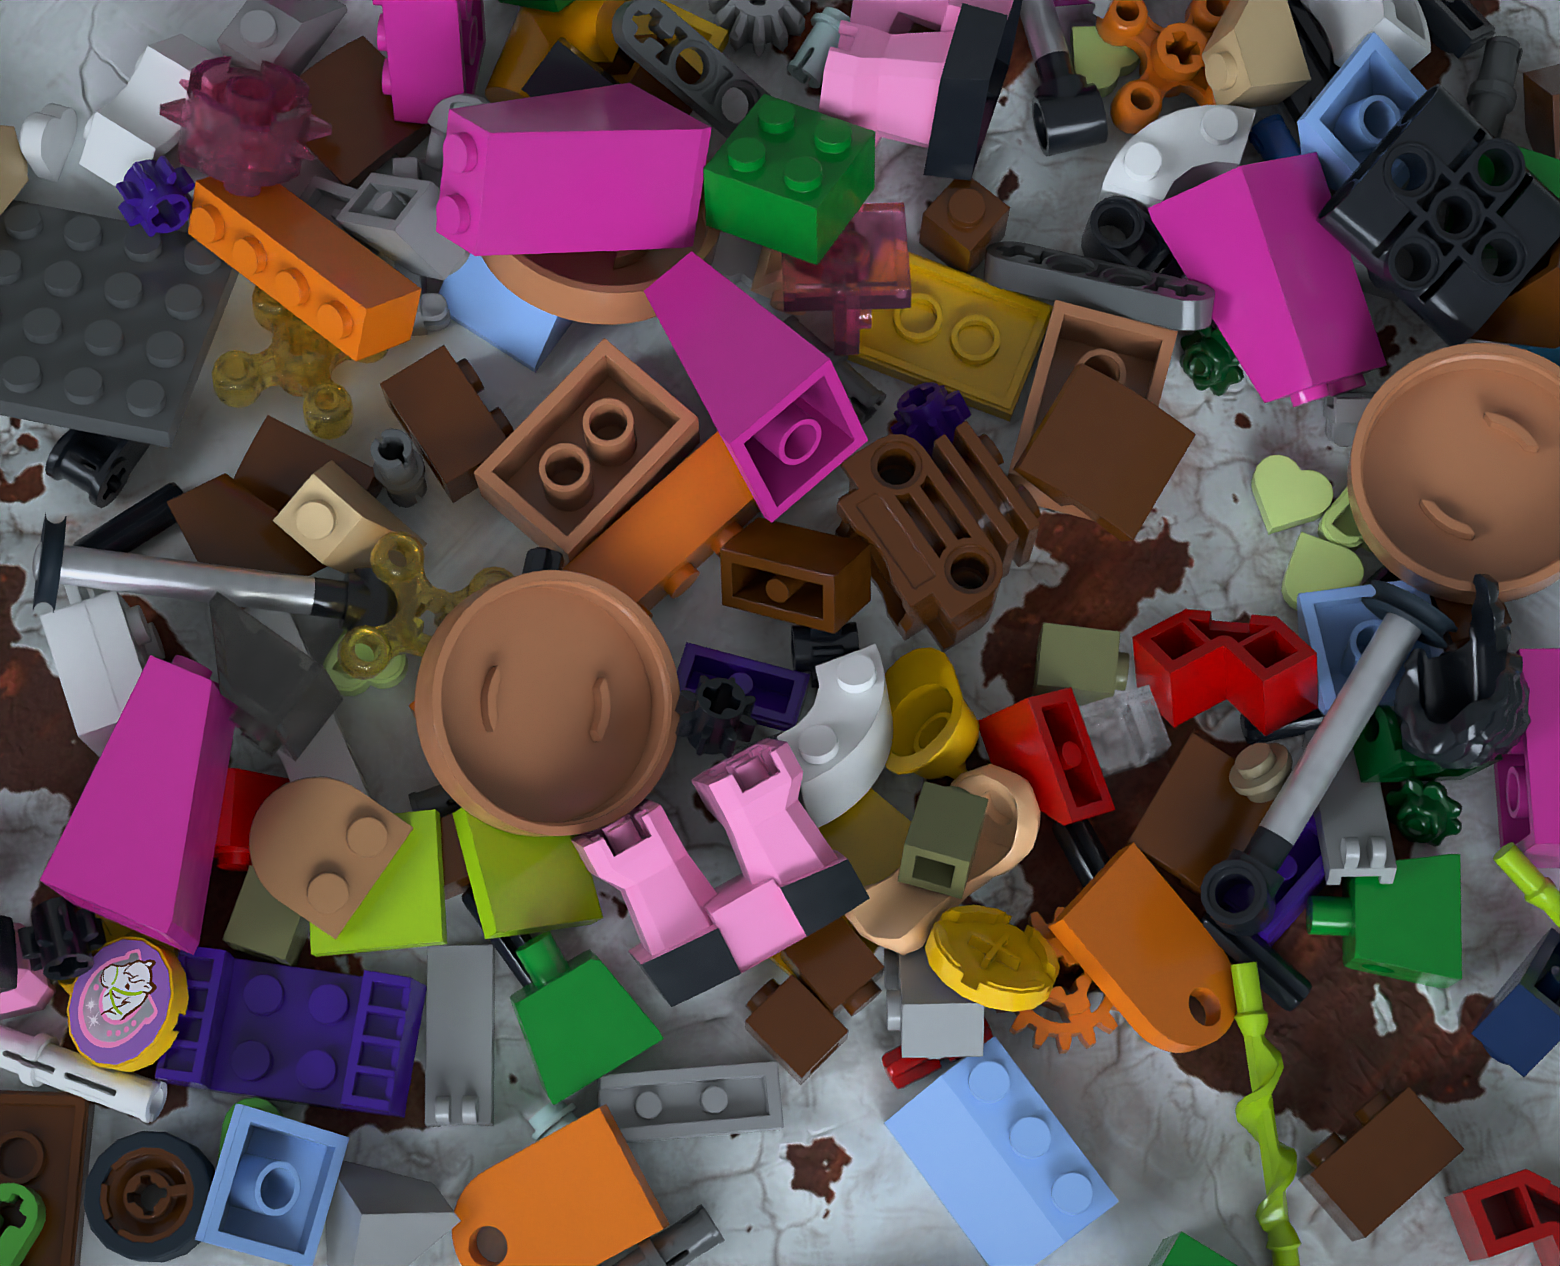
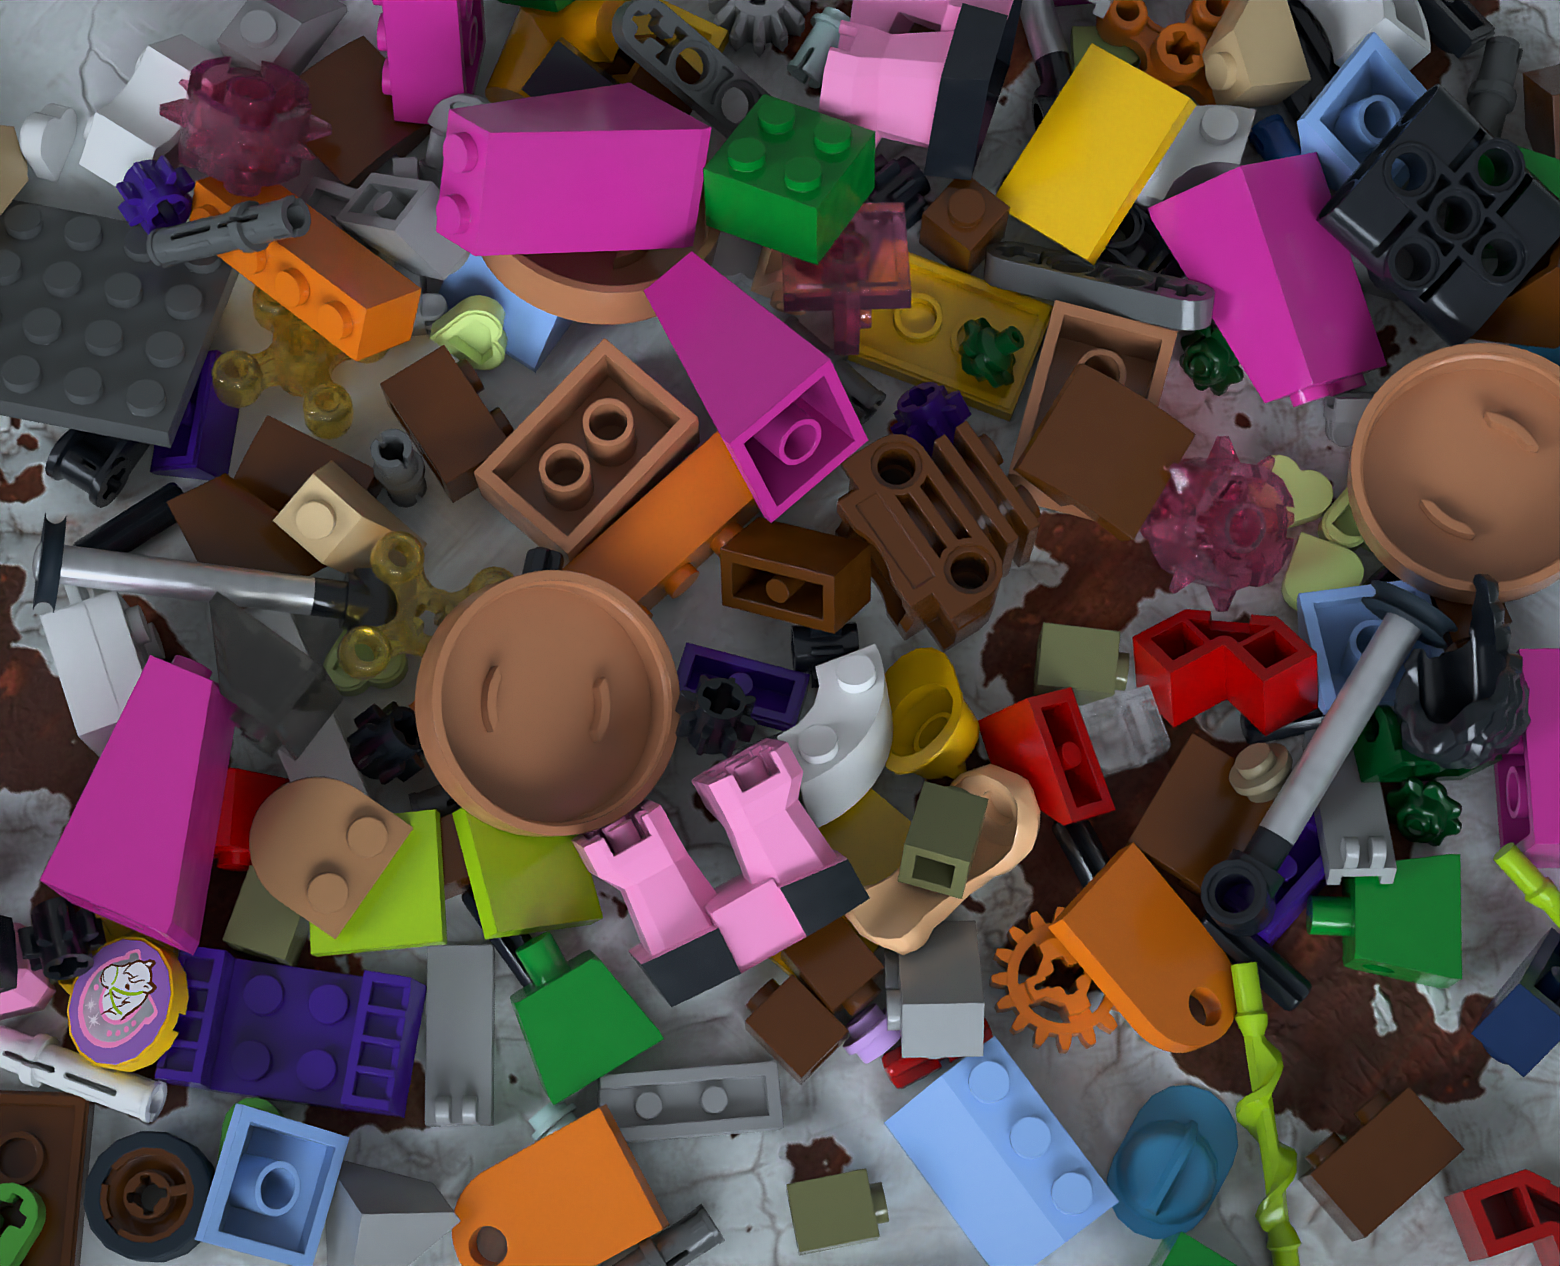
(204, 435): none -> dark purple slope
(245, 227): none -> dark grey pin
(386, 743): none -> black gear
(473, 332): none -> yellowish green tile
(836, 1211): none -> olive brick
(870, 1034): none -> lavender plate
(900, 182): none -> black gear
(989, 353): none -> dark green plant
(990, 959): yellow tile -> none
(1094, 153): none -> yellow tile
(1173, 1161): none -> dark azure piece
(1221, 524): none -> clear pink brick

